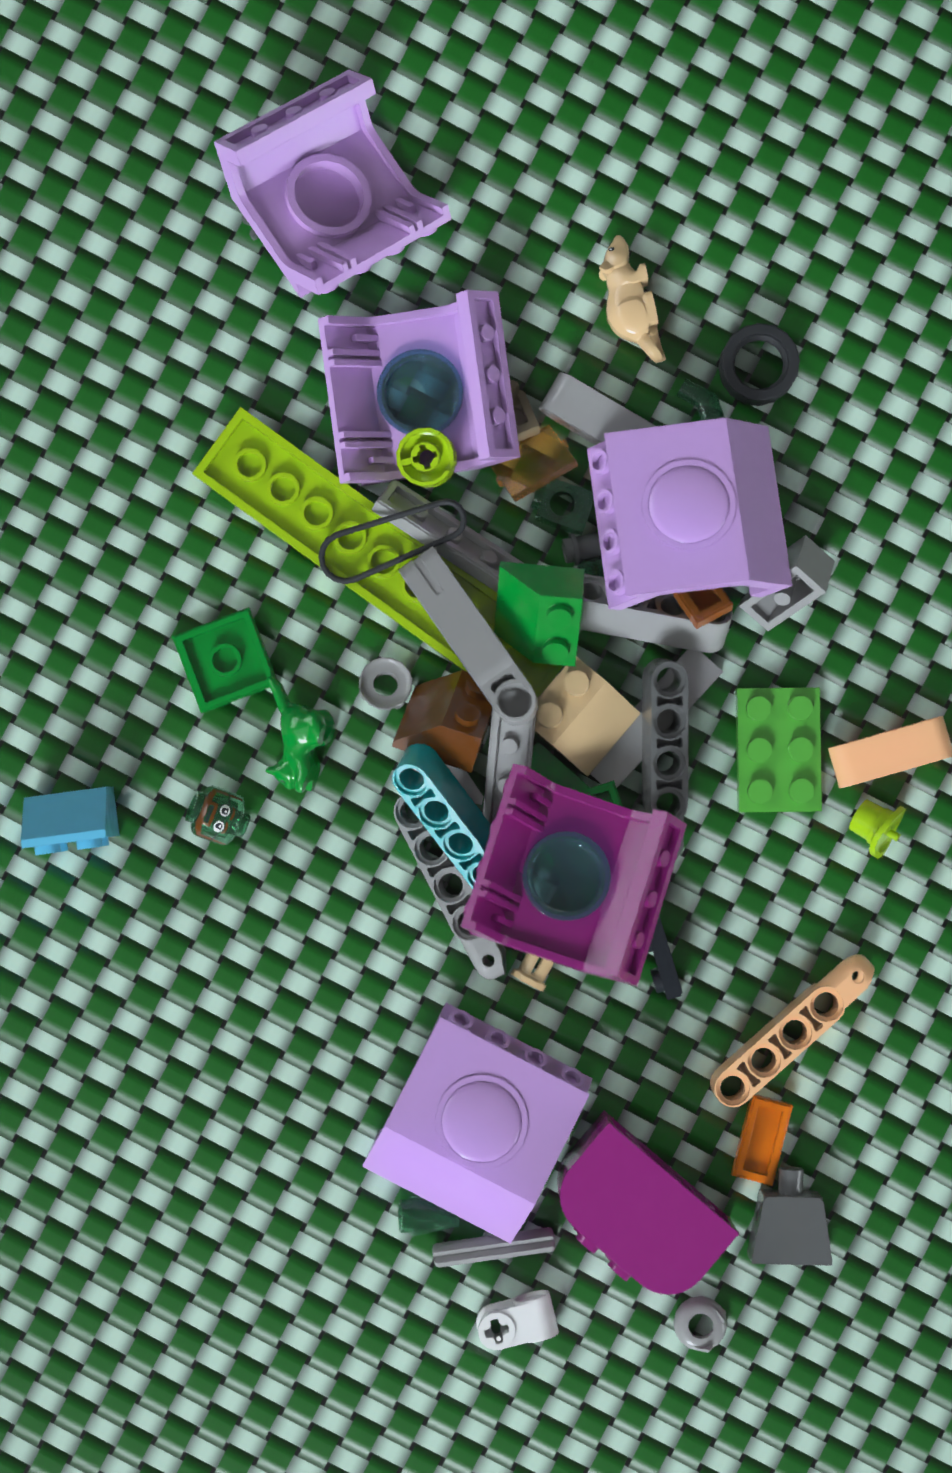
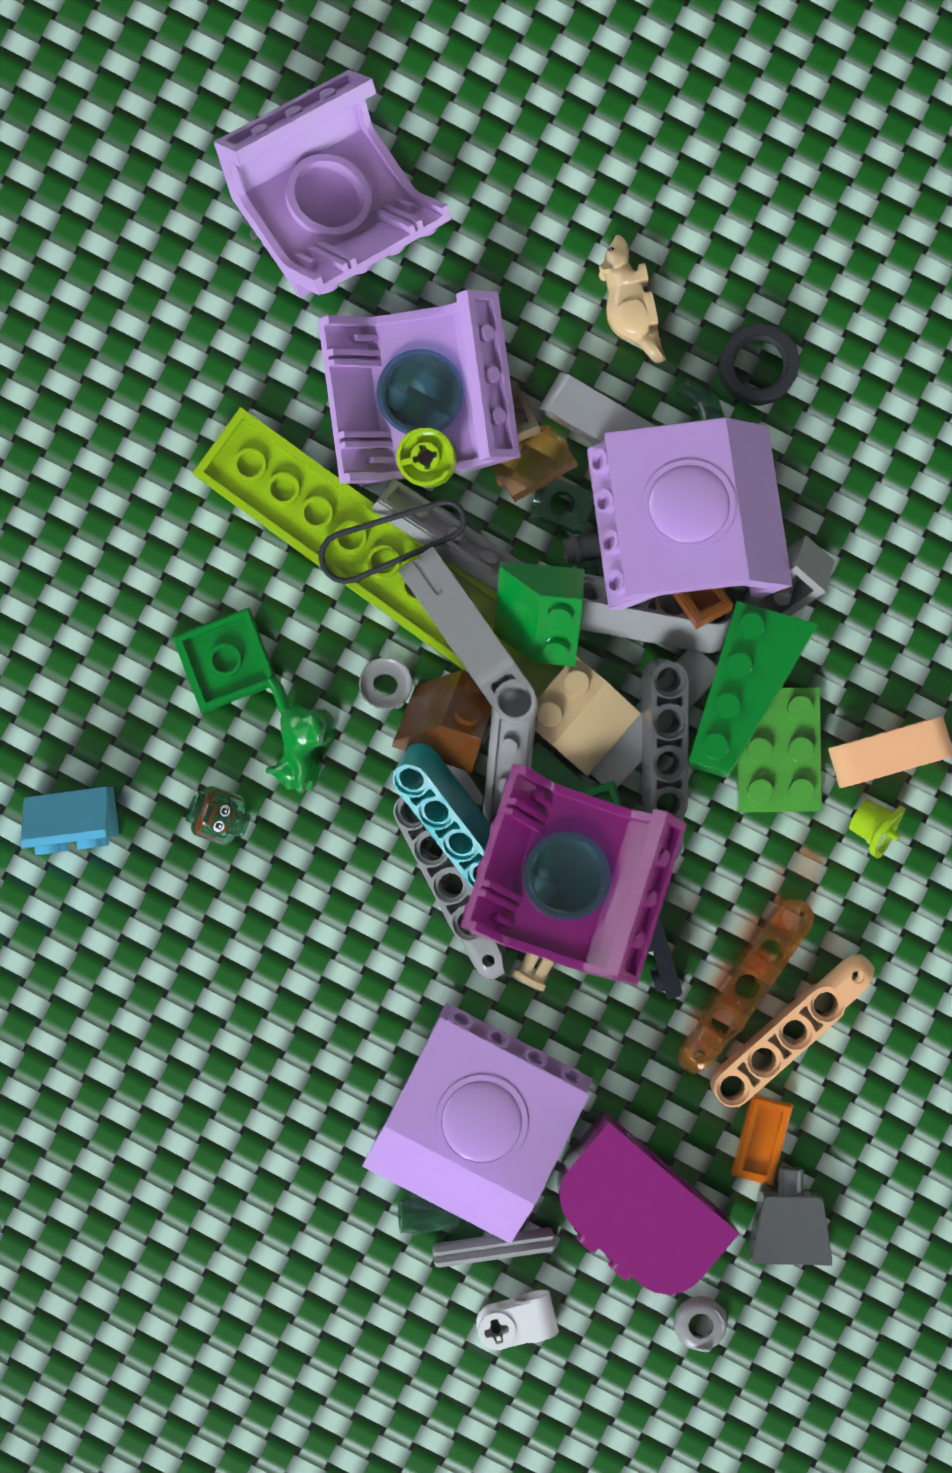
(713, 1041): none -> clear orange piece
(749, 675): none -> green wedge

